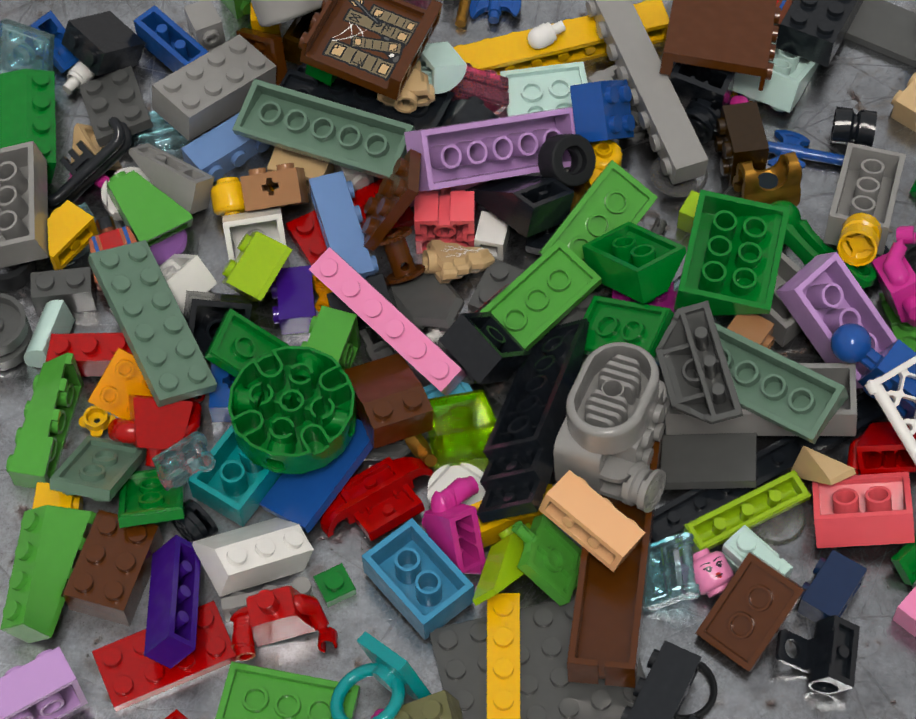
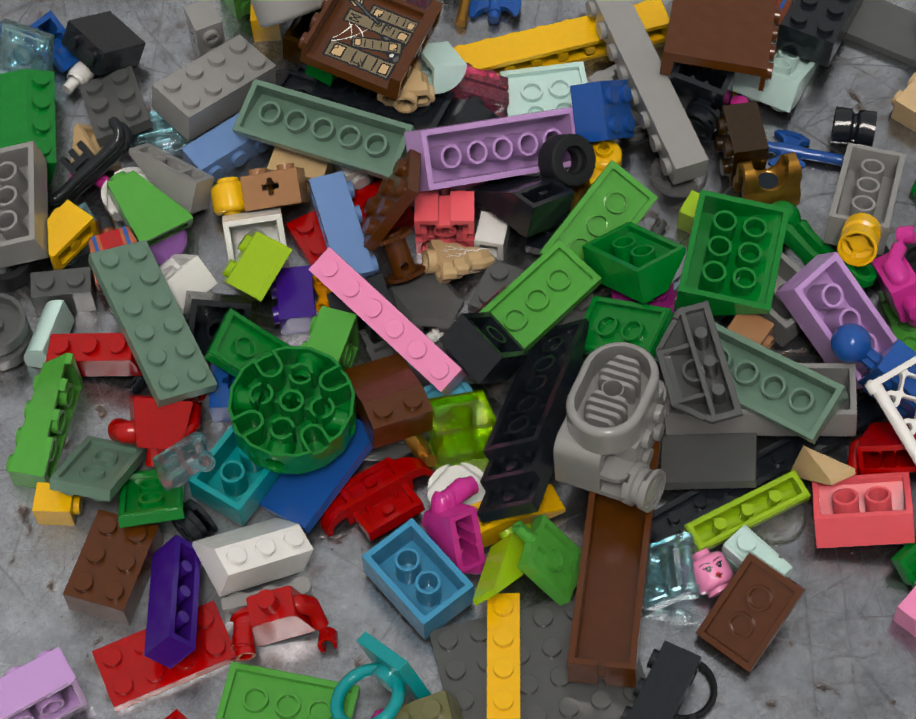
(42, 570): bright green wedge -> none
(92, 414): yellow plate -> none
(117, 382): light orange hinge -> none
(167, 39): blue brick -> none
(270, 46): reddish brown wing -> none
(334, 585): green plate -> none
(545, 34): white cylinder -> none
(591, 520): light nougat brick -> none
(827, 656): black piece -> none
(832, 588): dark blue brick -> none

